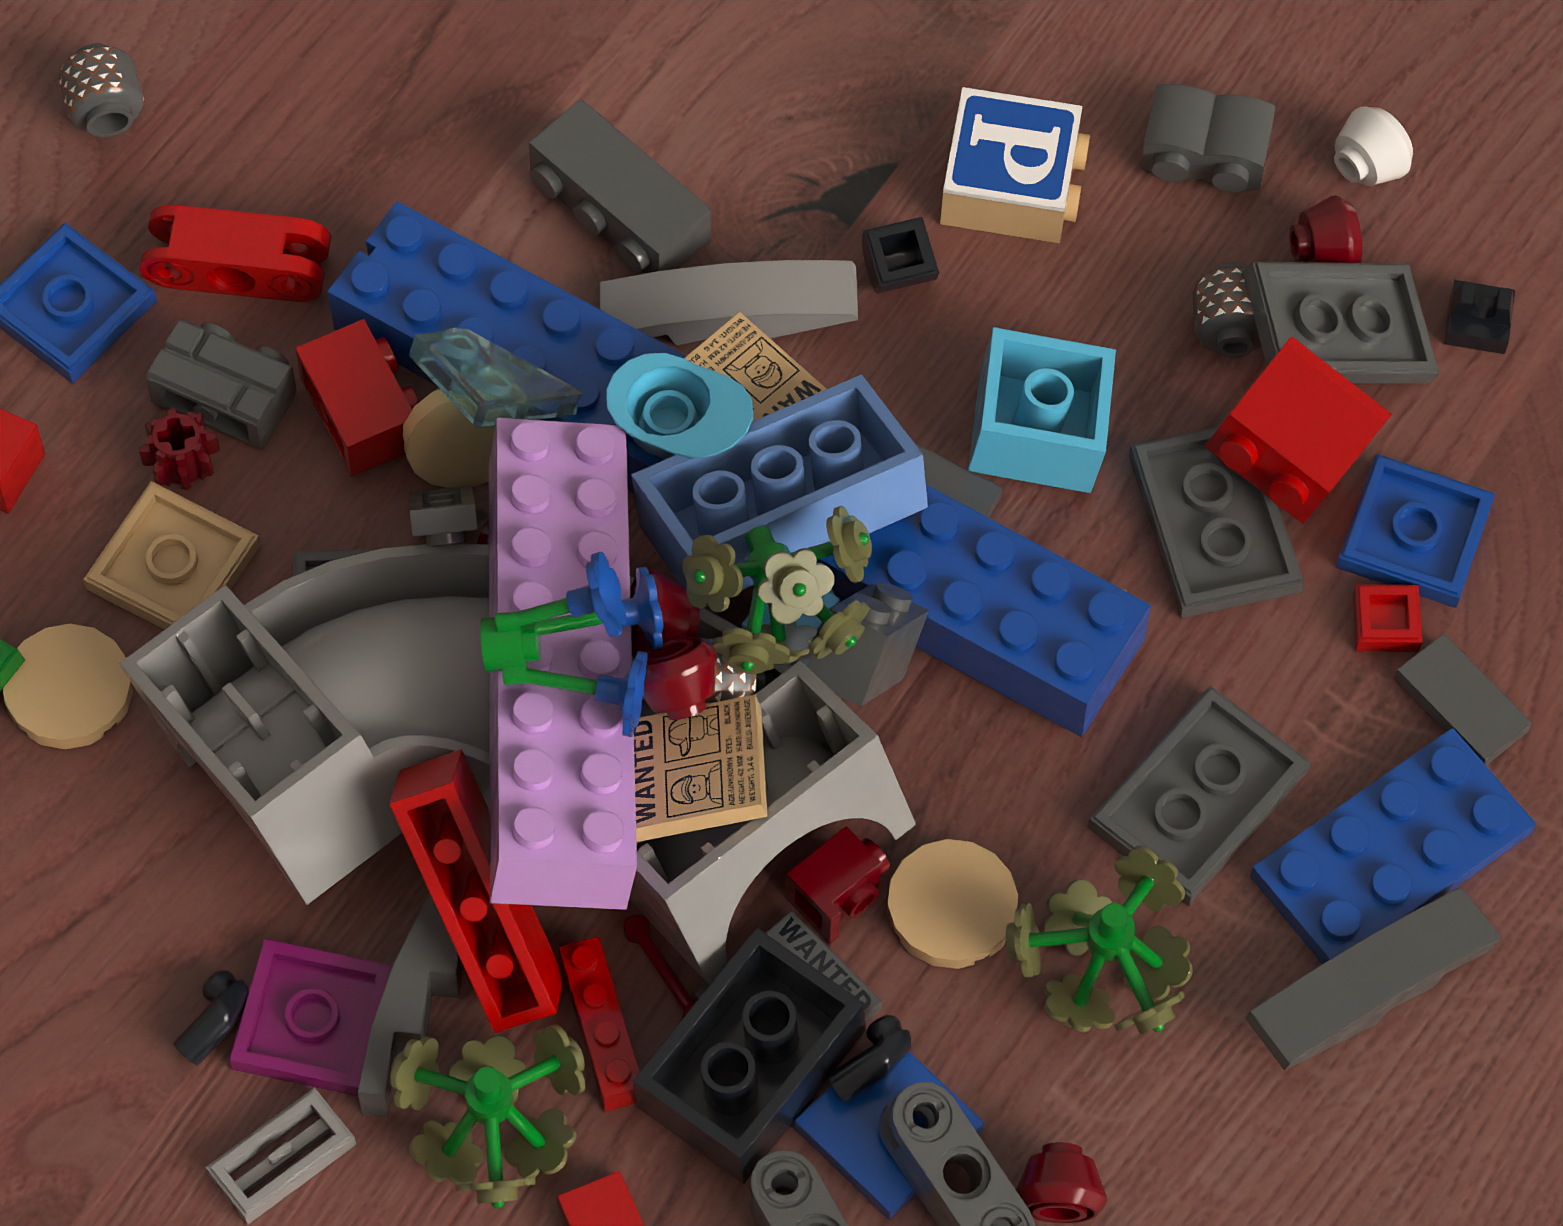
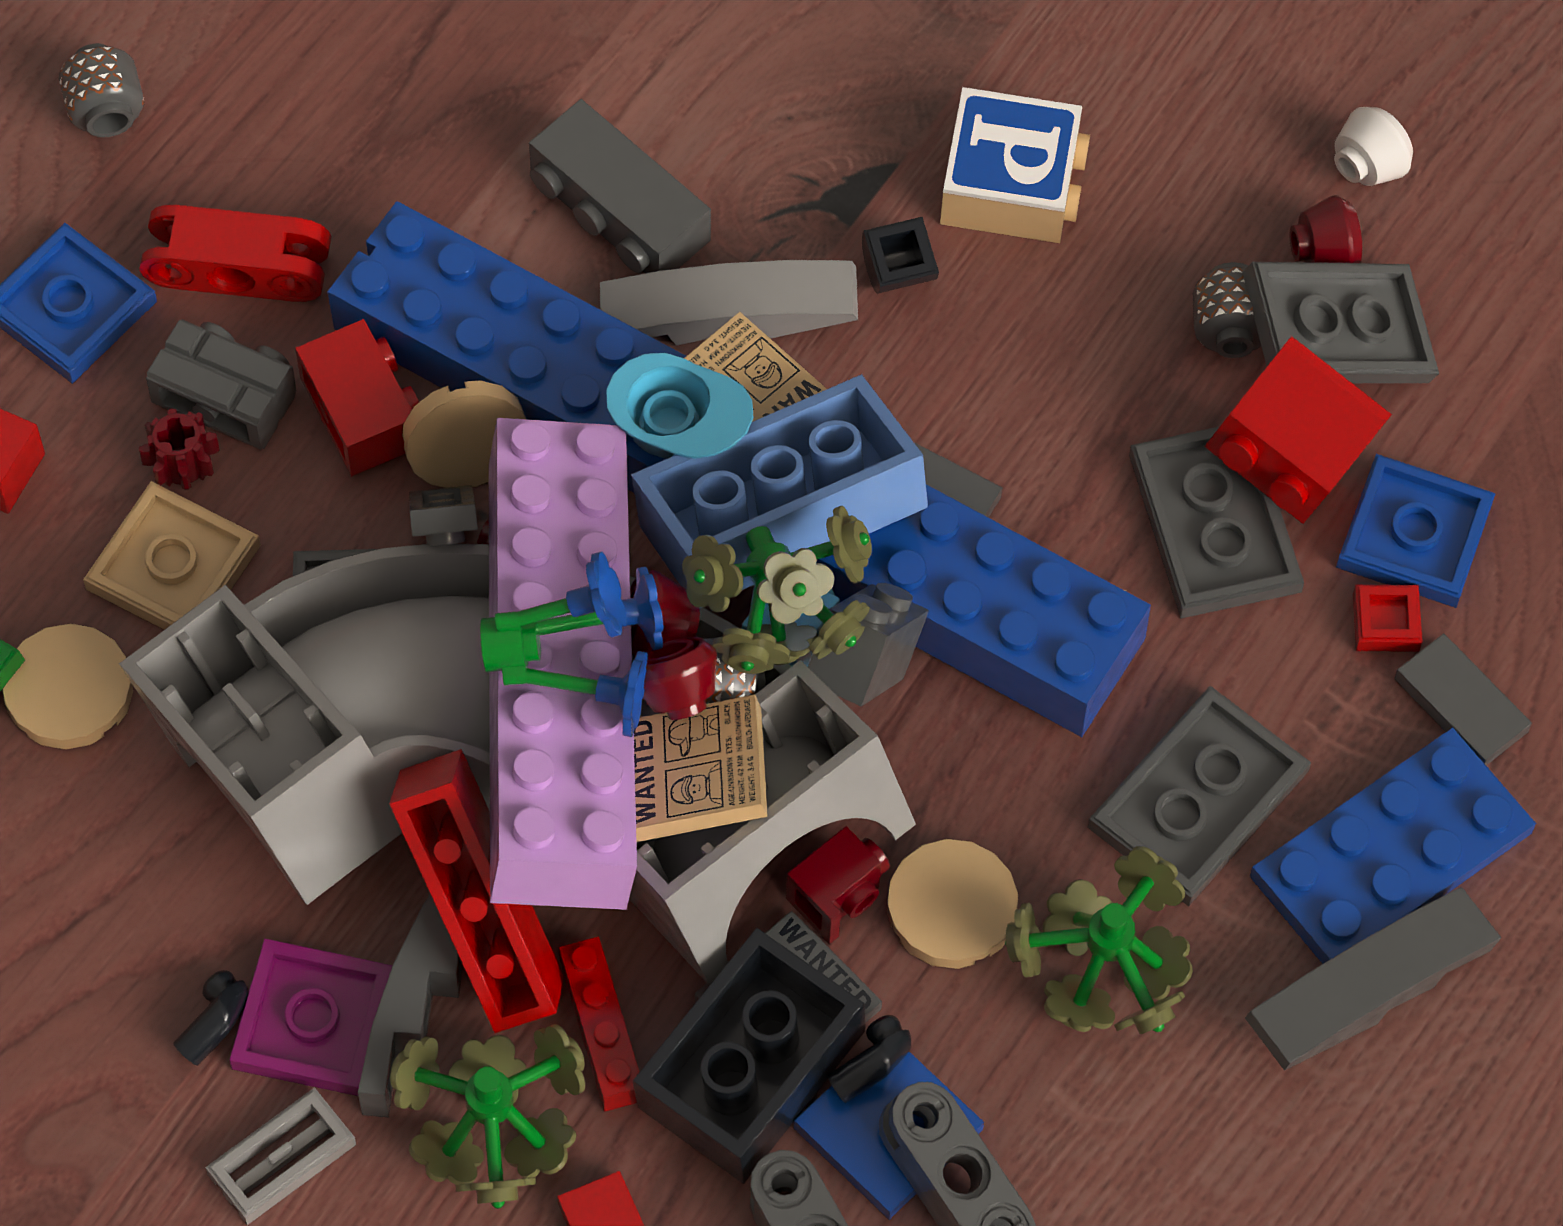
(490, 380): clear light blue wing -> none
(637, 931): dark red hinge -> none
(1042, 410): medium azure brick -> none
(1062, 1185): dark red cone -> none
(1207, 137): dark grey brick -> none
(1479, 317): black tile -> none

